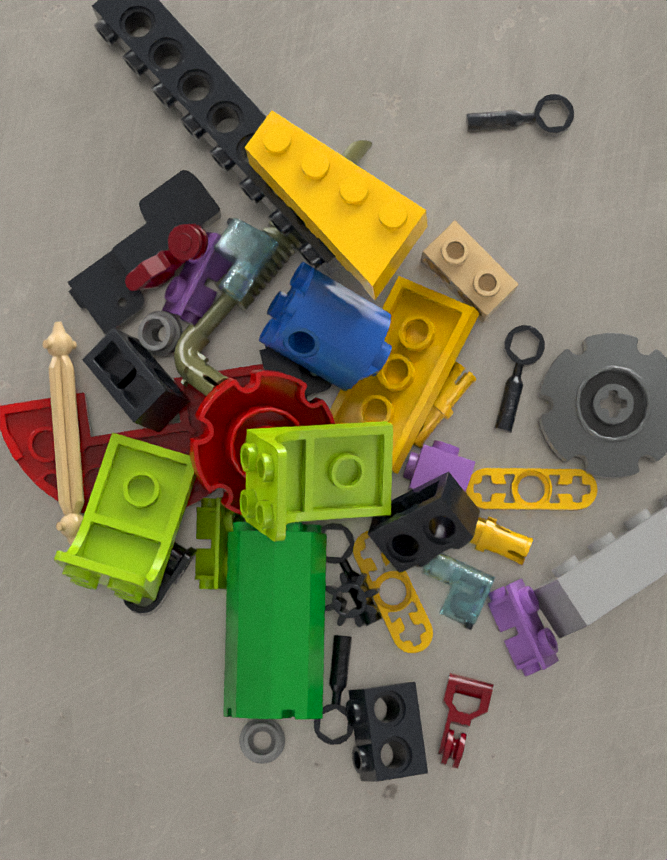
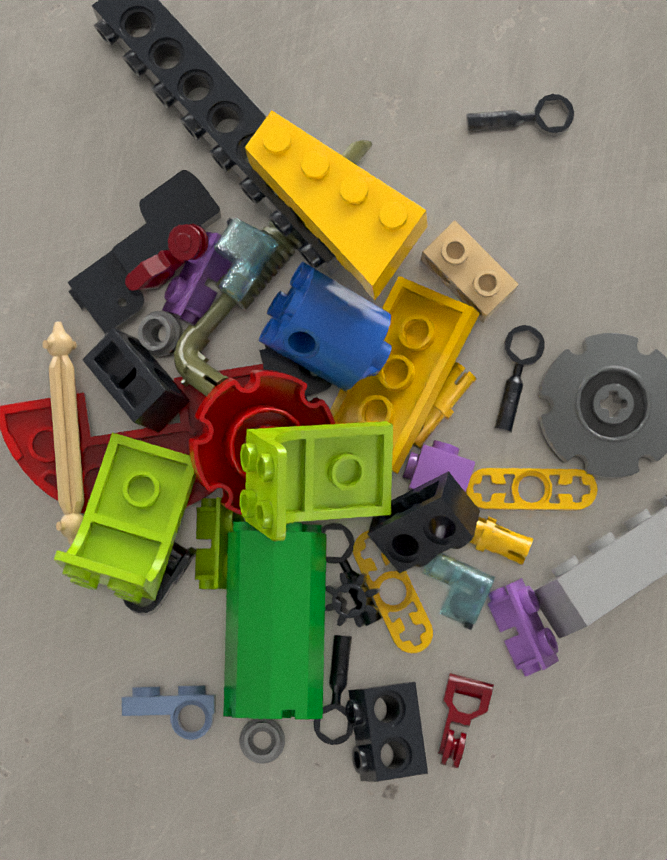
(150, 702): none -> sand blue plate

